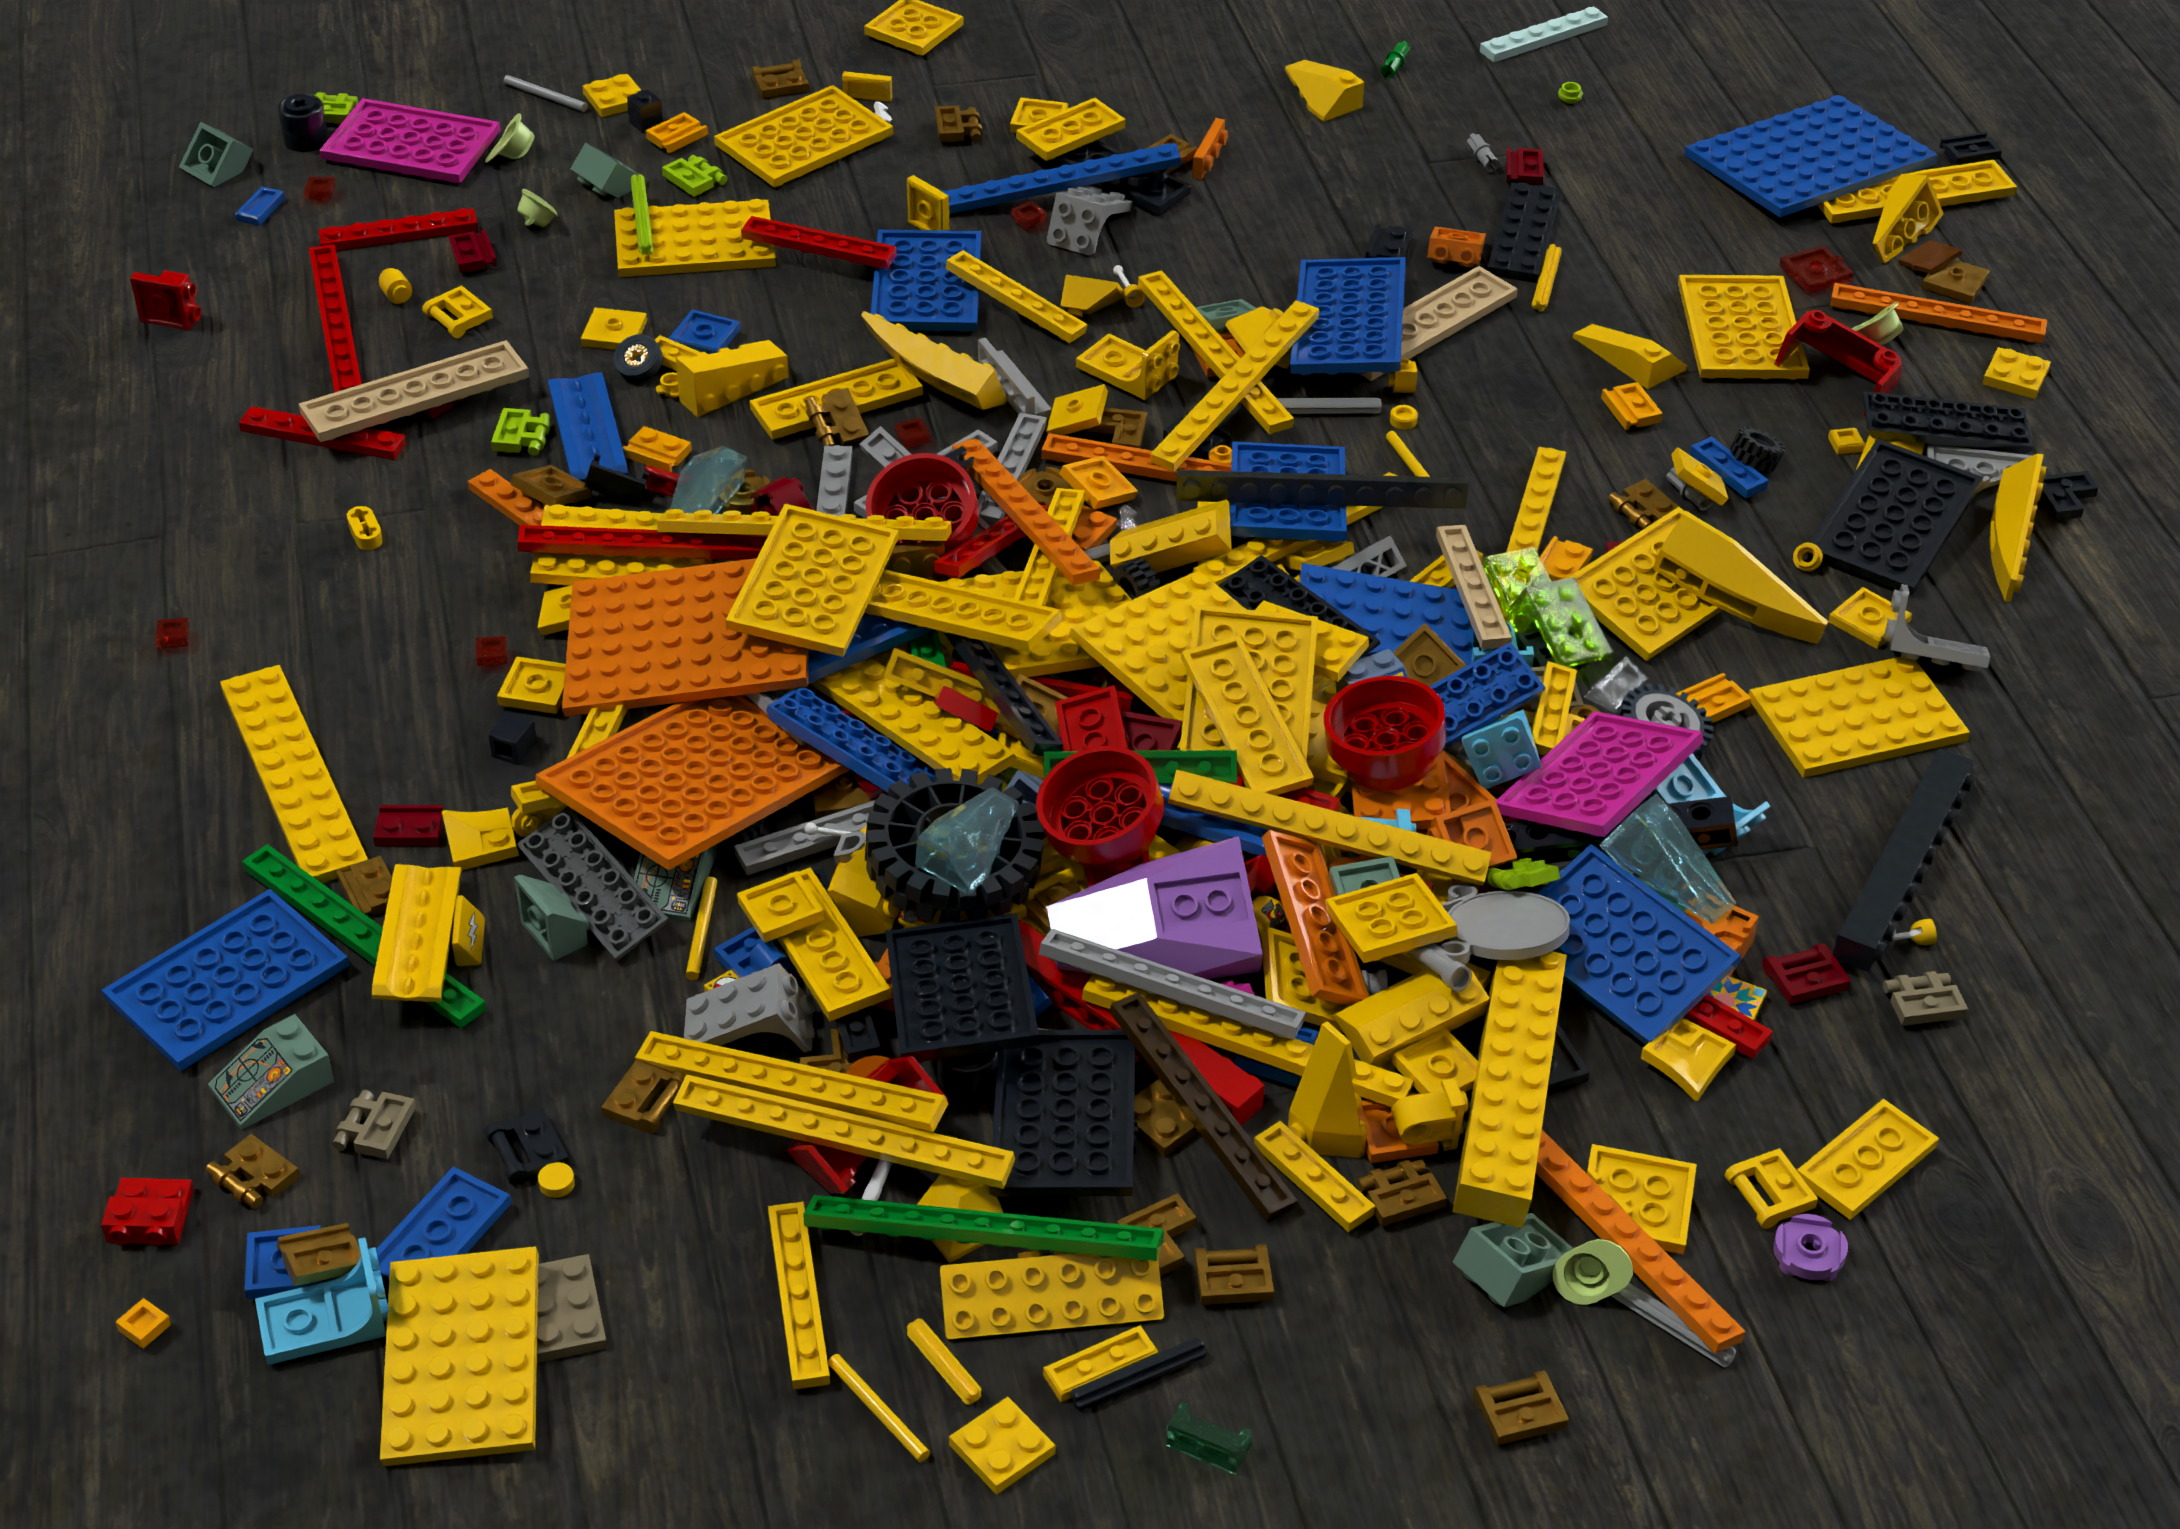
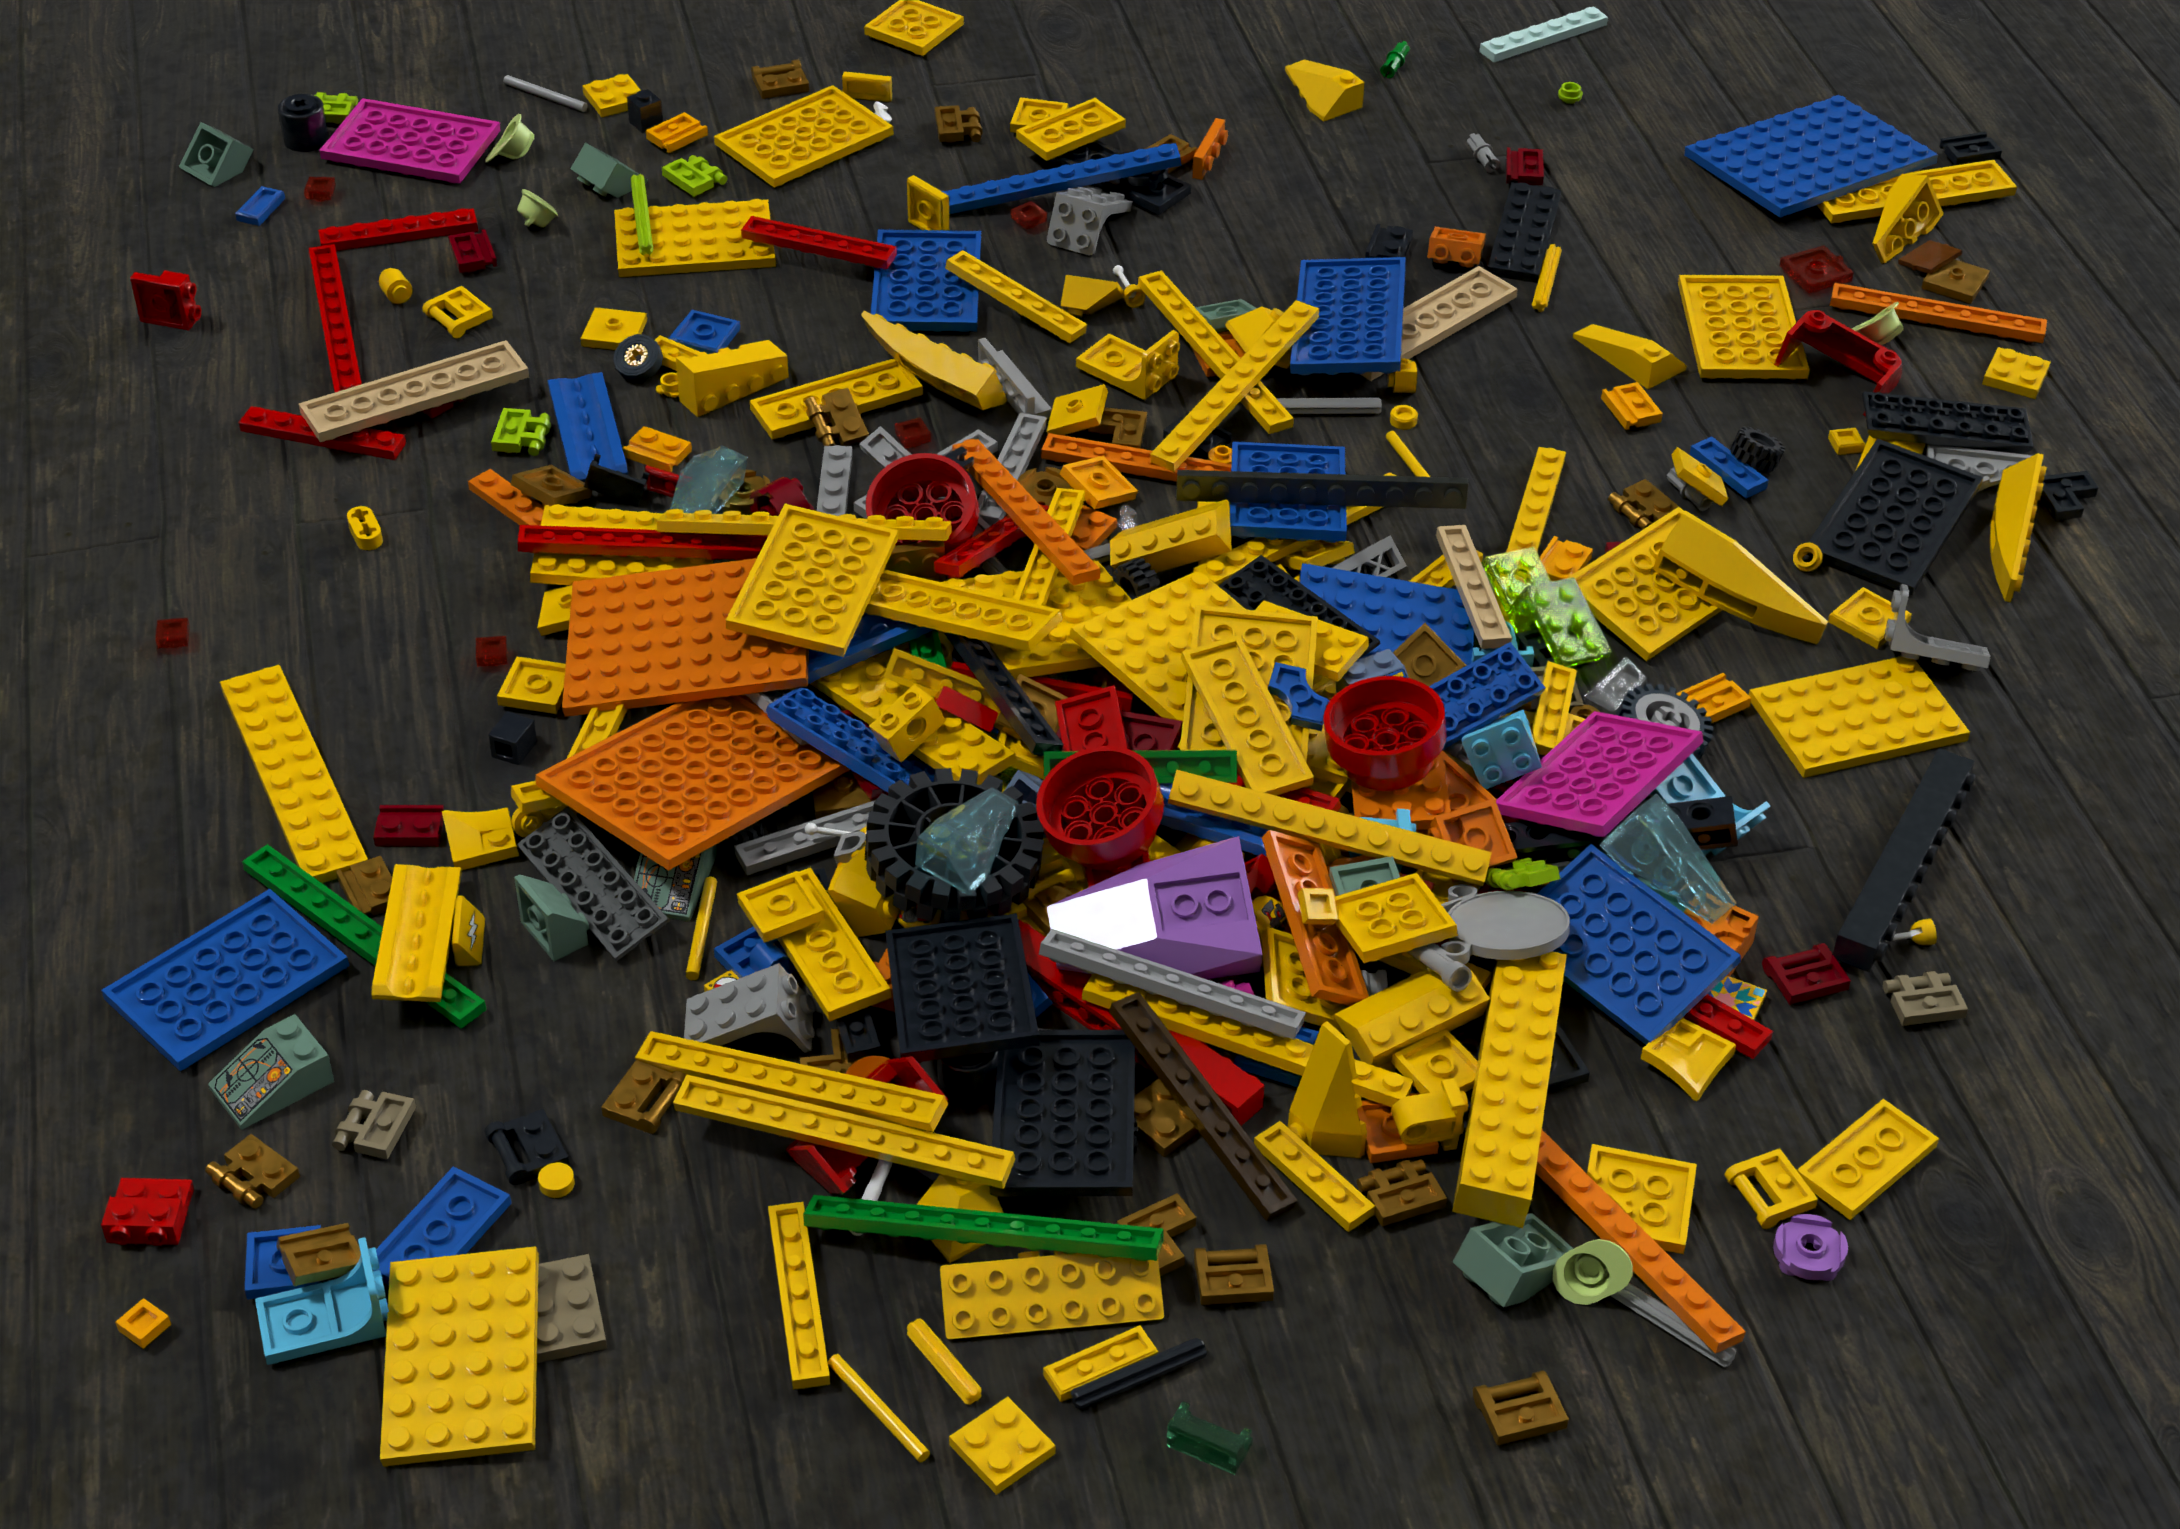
(907, 723): none -> yellow brick
(1304, 704): none -> blue tile
(1317, 906): none -> yellow plate

